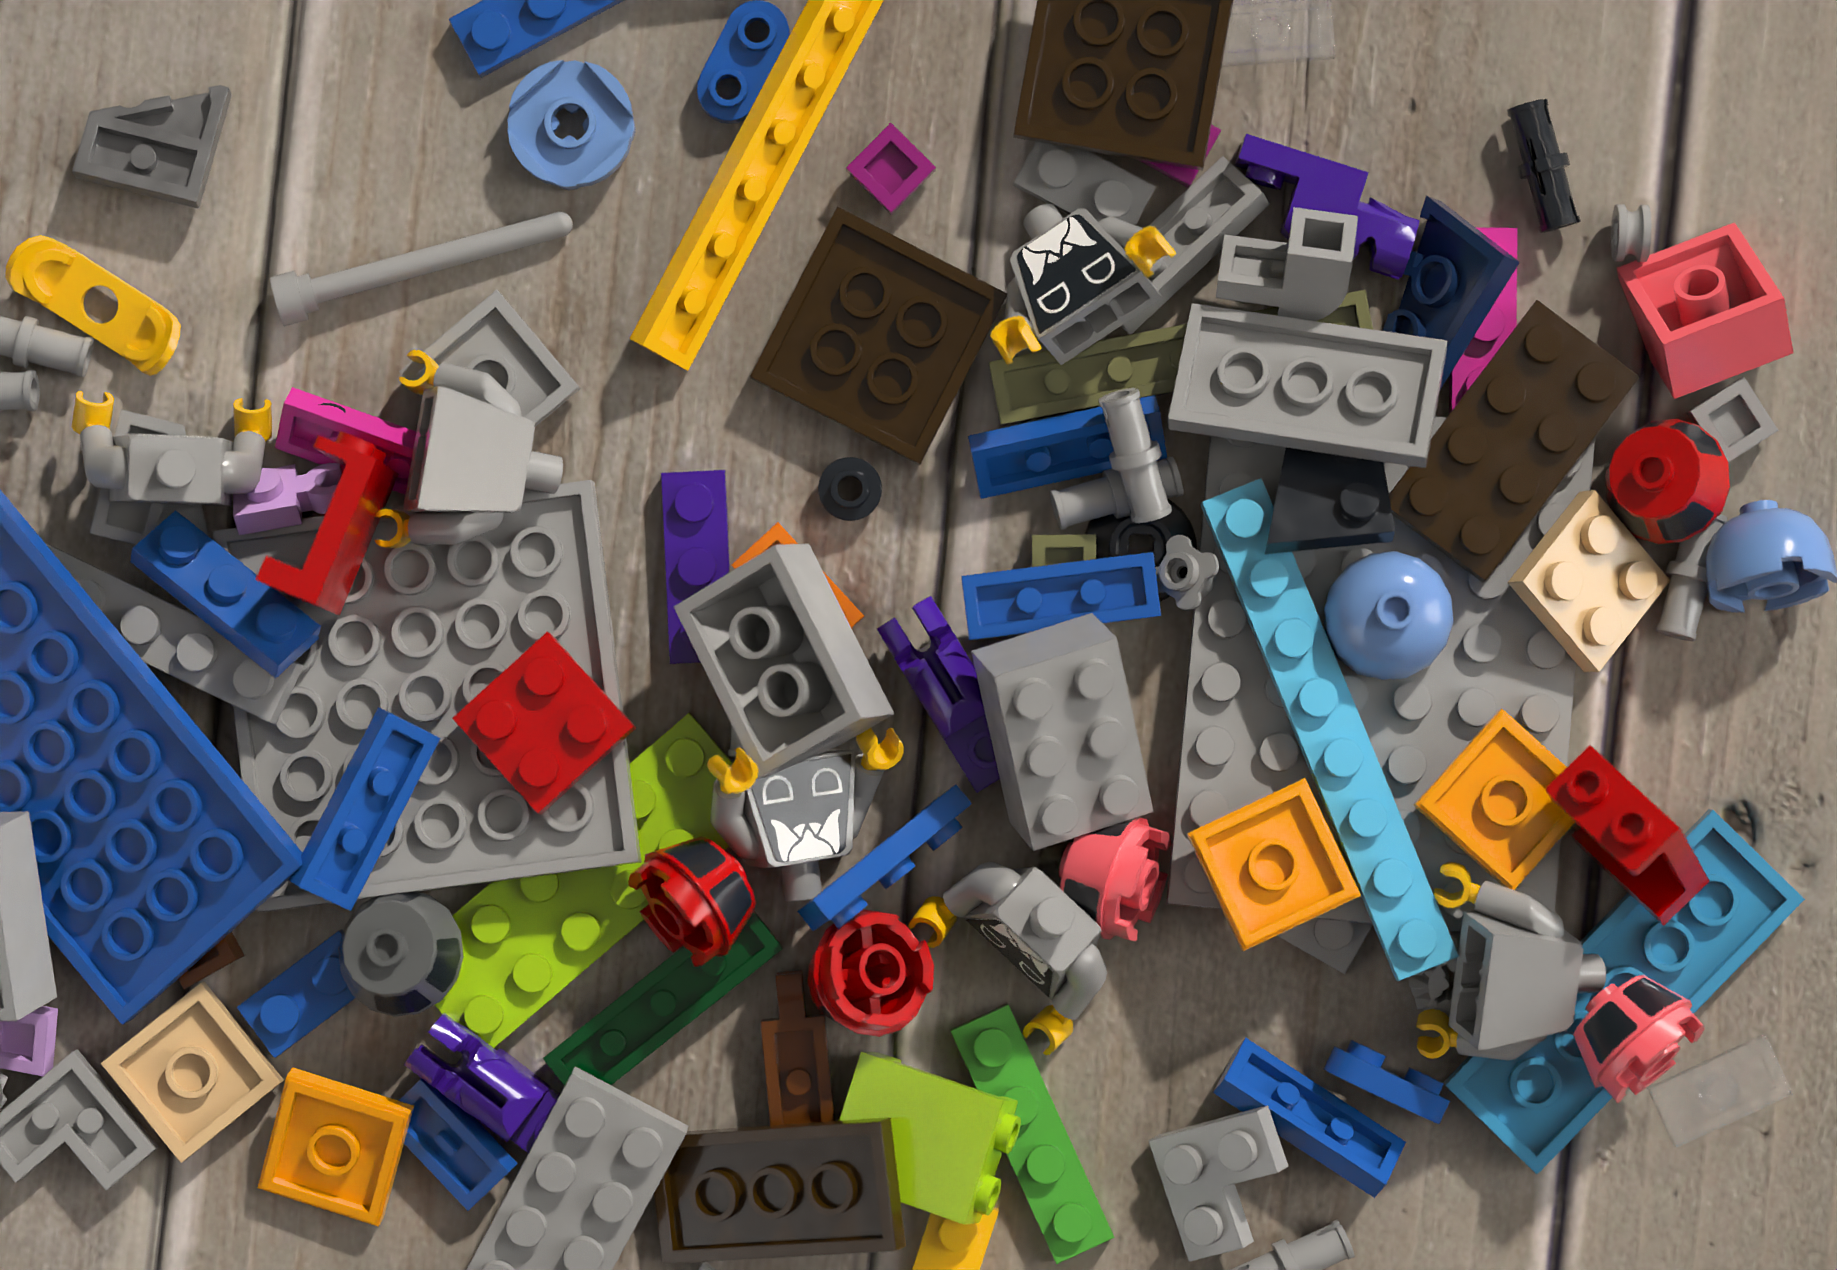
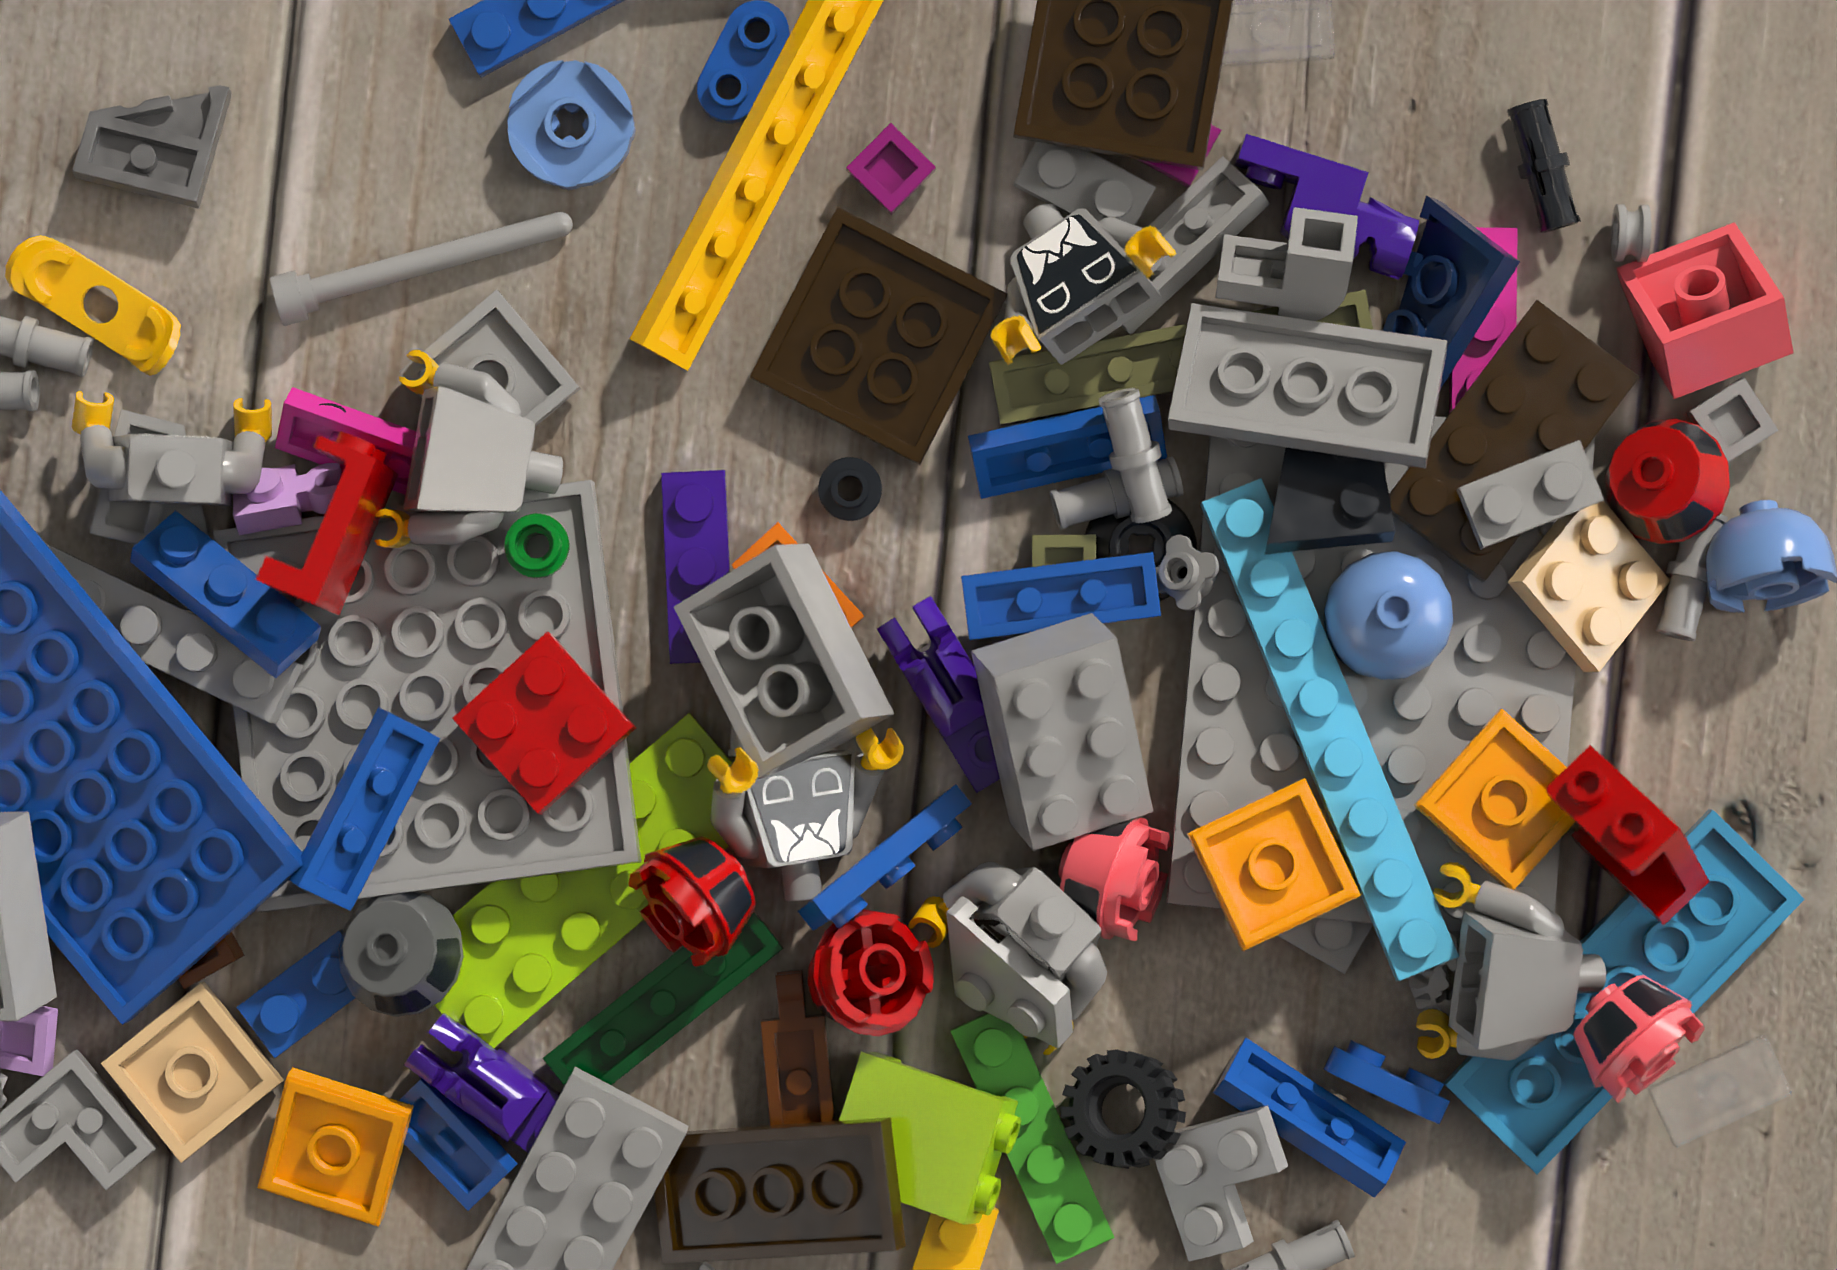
(517, 540): none -> green plate
(1006, 980): none -> light grey wing
(1086, 1103): none -> black tyre
(1530, 494): none -> light grey plate

